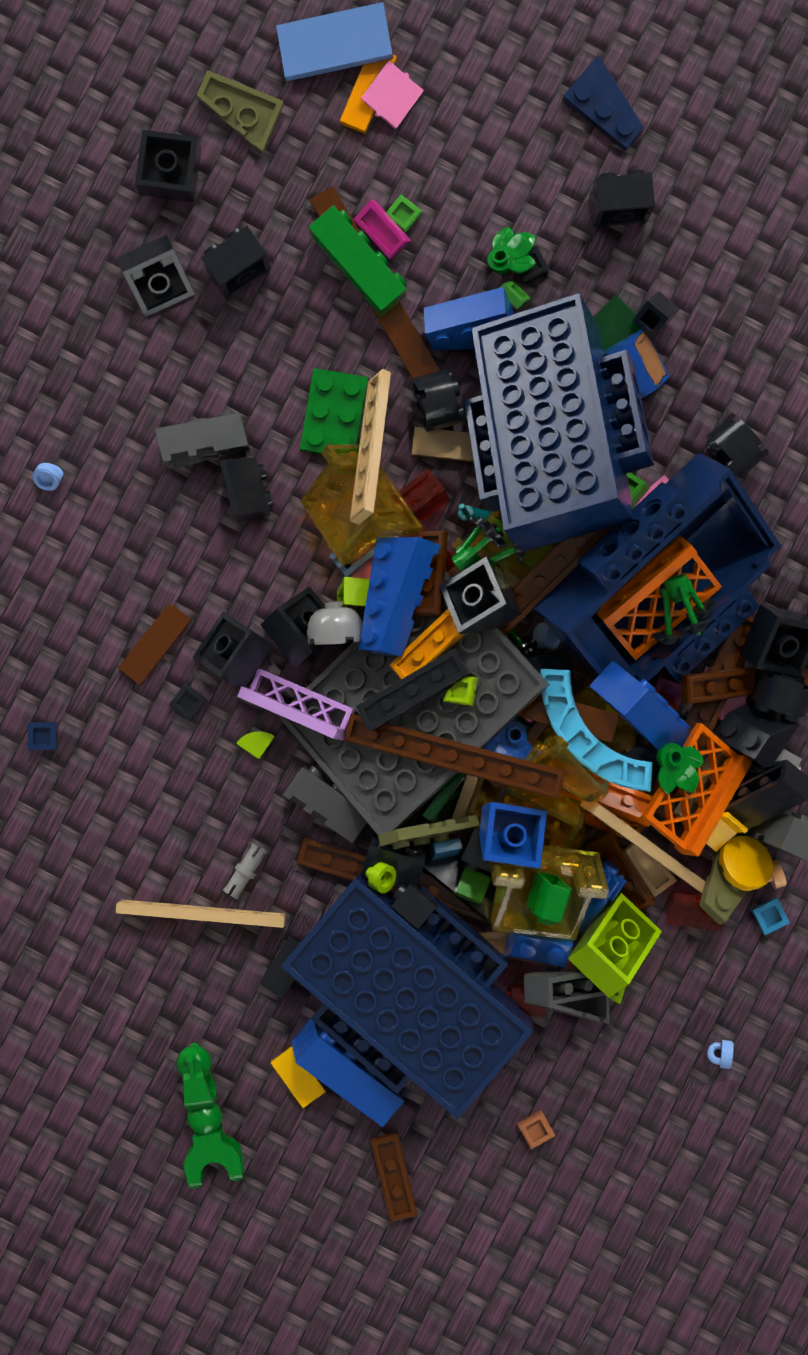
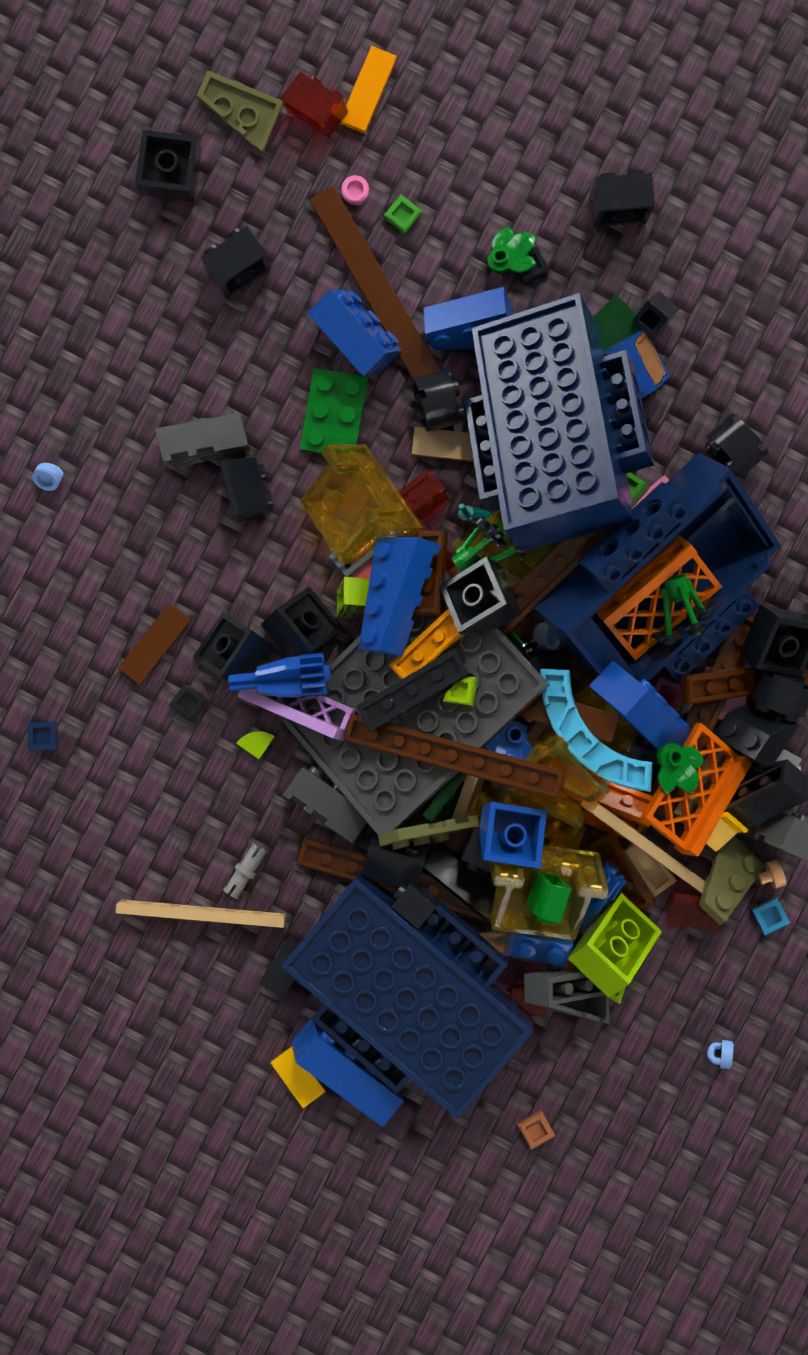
(155, 276): black slope -> none
(205, 1119): green piece -> none
(287, 677): none -> blue piece
(314, 104): none -> clear red brick
(334, 41): medium blue tile -> none
(334, 625): light grey cylinder -> none
(355, 190): none -> bright pink tile
(355, 331): none -> blue brick
(357, 260): green brick -> none
(370, 447): tan tile -> none
(381, 877): lime tile -> none
(382, 229): dark pink tile -> none
(391, 94): bright pink piece -> none
(394, 1176): reddish brown tile -> none
(445, 849): dark azure tile -> none
(472, 886): bright green tile -> none
(516, 295): bright green tile -> none
(604, 105): dark blue wing -> none
(746, 863): yellow tile -> none

